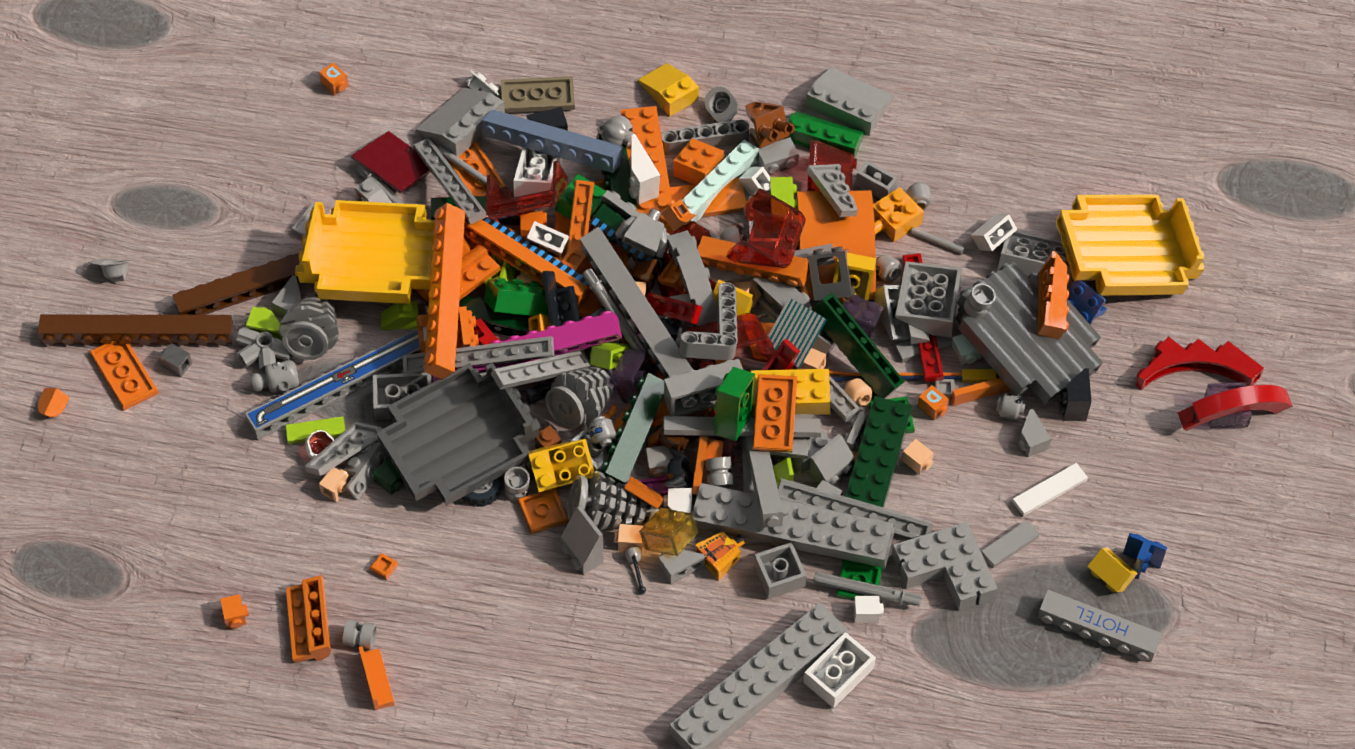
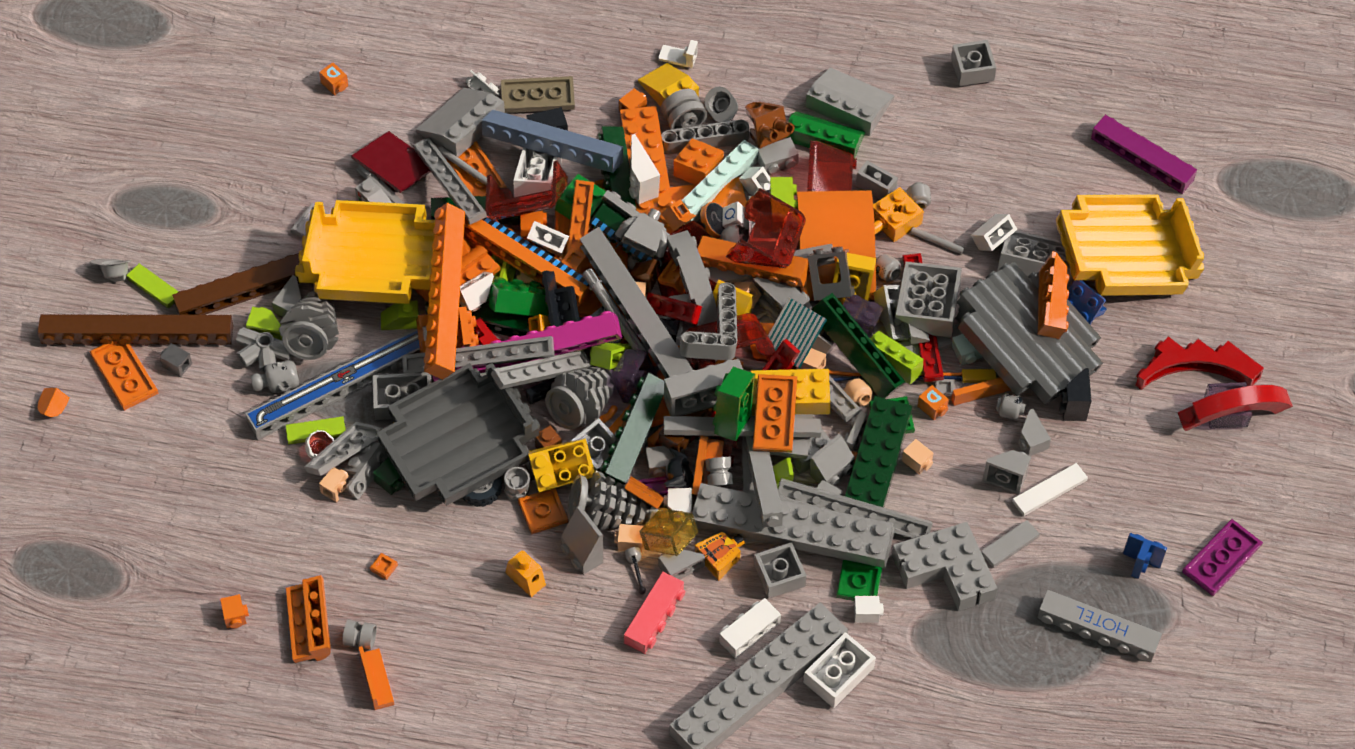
(152, 285): none -> lime tile
(475, 291): none -> white slope
(523, 570): none -> light orange torso
(601, 431): light grey head -> none
(617, 130): light grey plant -> none
(633, 99): none -> orange brick
(654, 612): none -> coral brick
(680, 56): none -> white bracket
(683, 109): none -> light grey wheel
(712, 216): none -> tile
(734, 214): none -> white brick
(749, 628): none -> white brick
(833, 187): light grey wing -> none
(868, 589): light grey axle -> none
(902, 359): none -> lime brick
(973, 62): none -> light grey brick
(979, 300): light grey wheel -> none
(1007, 470): none -> light grey slope
(1112, 570): yellow brick -> none
(1143, 154): none -> magenta brick
(1222, 557): none -> magenta tile

